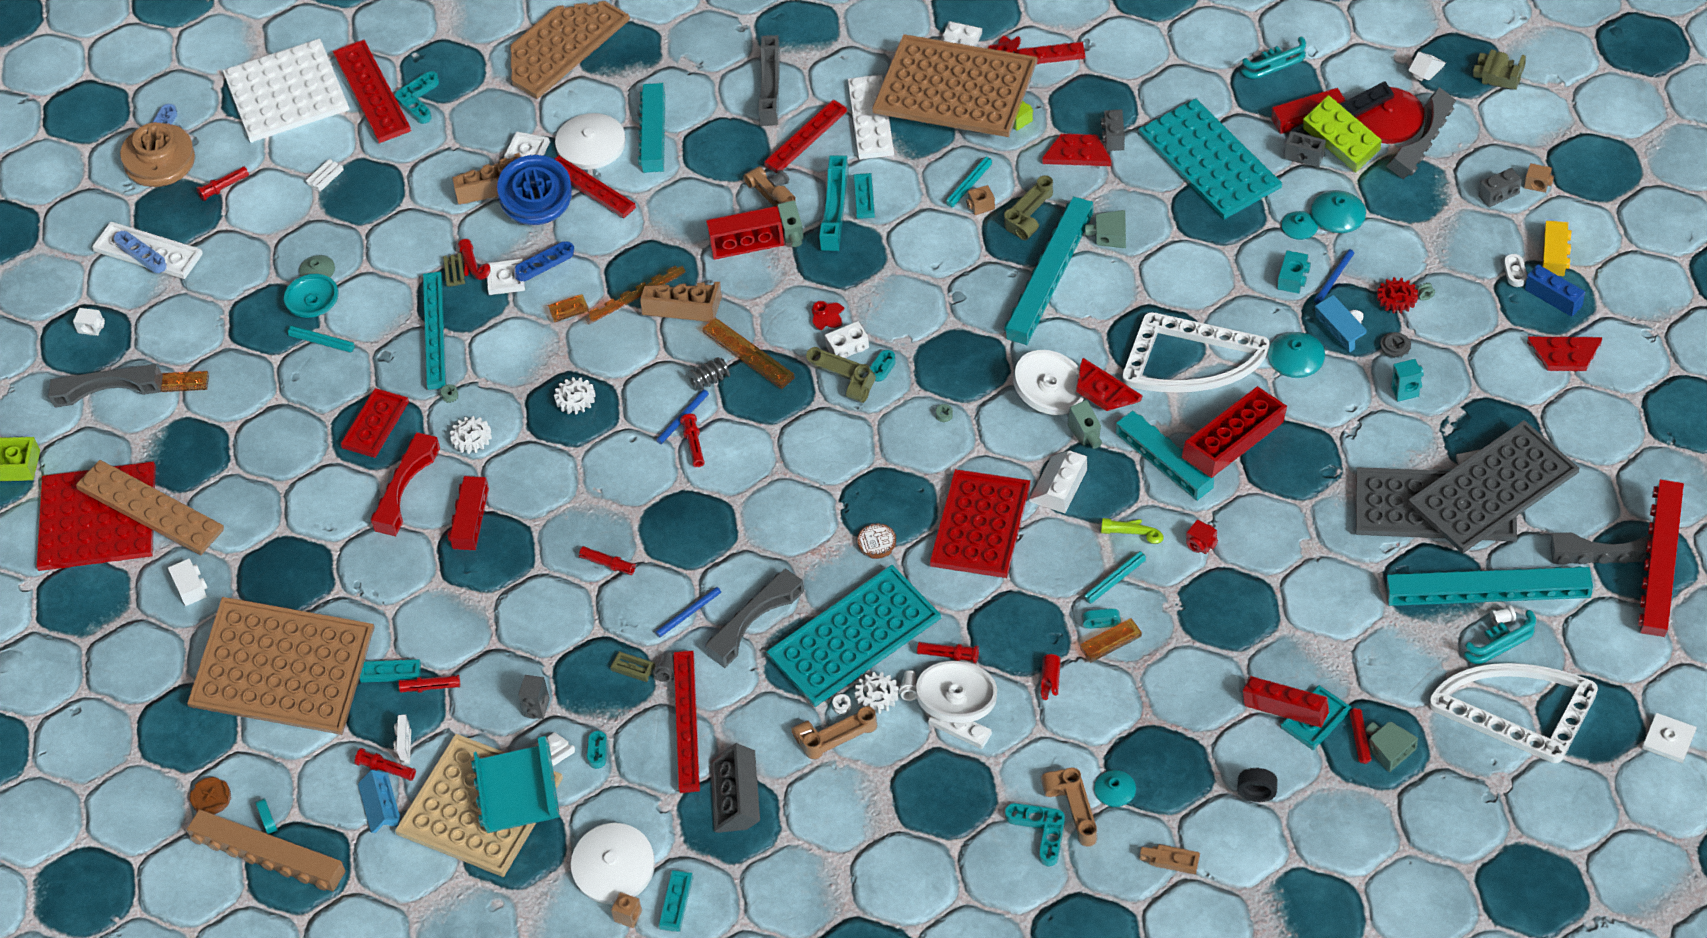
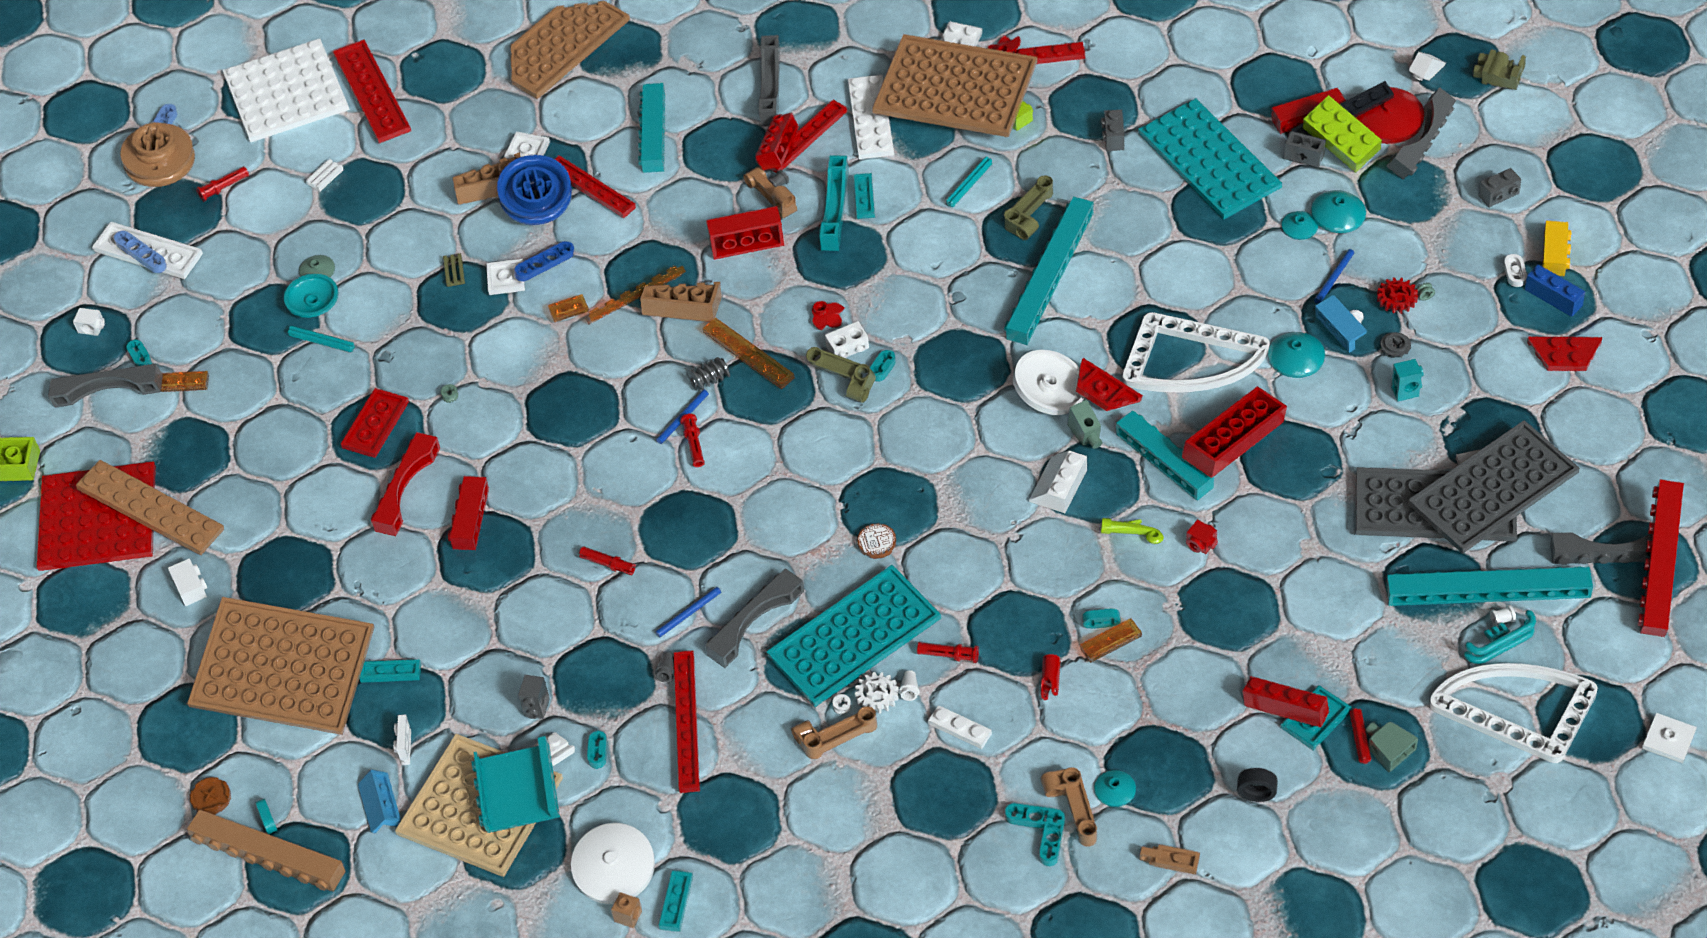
(142, 353): none -> teal beam
(376, 762): red pin -> none
(407, 96): teal beam -> none
(429, 683): red pin -> none
(434, 330): teal plate -> none
(470, 263): red plant -> none
(470, 434): white gear -> none
(574, 395): white gear -> none
(590, 140): white dish -> none
(631, 669): olive tile -> none
(735, 789): dark grey slope -> none
(777, 141): none -> red brick
(791, 227): sand green torso -> none
(942, 417): sand green bush -> none
(956, 691): white dish -> none
(980, 523): red plate -> none
(981, 200): medium nougat brick -> none
(1077, 150): red wing -> none
(1109, 229): sand green torso -> none
(1113, 578): teal axle -> none
(1275, 59): teal piece -> none
(1293, 272): teal brick -> none
(1538, 178): medium nougat brick -> none

